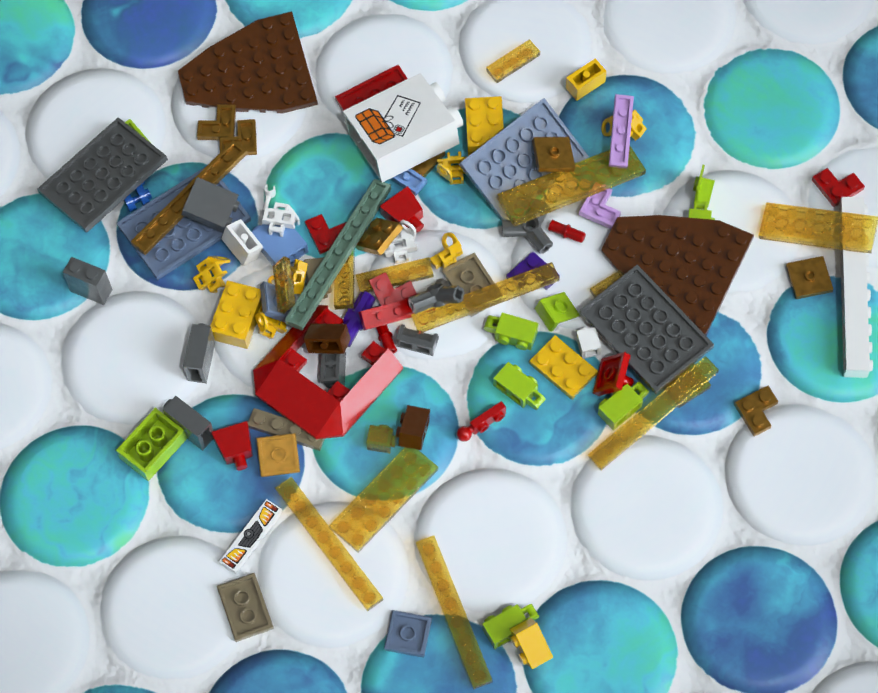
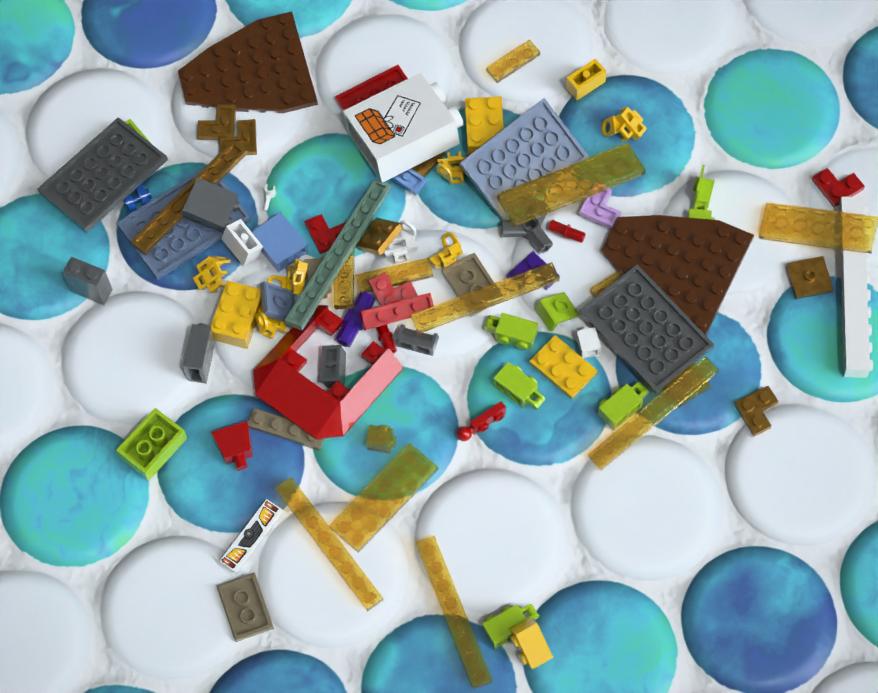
(195, 425): dark grey brick -> none
(276, 215): white piece -> none
(278, 455): pearl gold plate -> none
(284, 285): clear yellow plate -> none
(327, 338): reddish brown brick -> none
(403, 207): red torso -> none
(408, 633): sand blue tile -> none
(413, 427): reddish brown brick -> none
(436, 296): dark grey piece -> none
(553, 154): pearl gold plate -> none
(612, 374): red tile -> none
(621, 131): lavender tile -> none

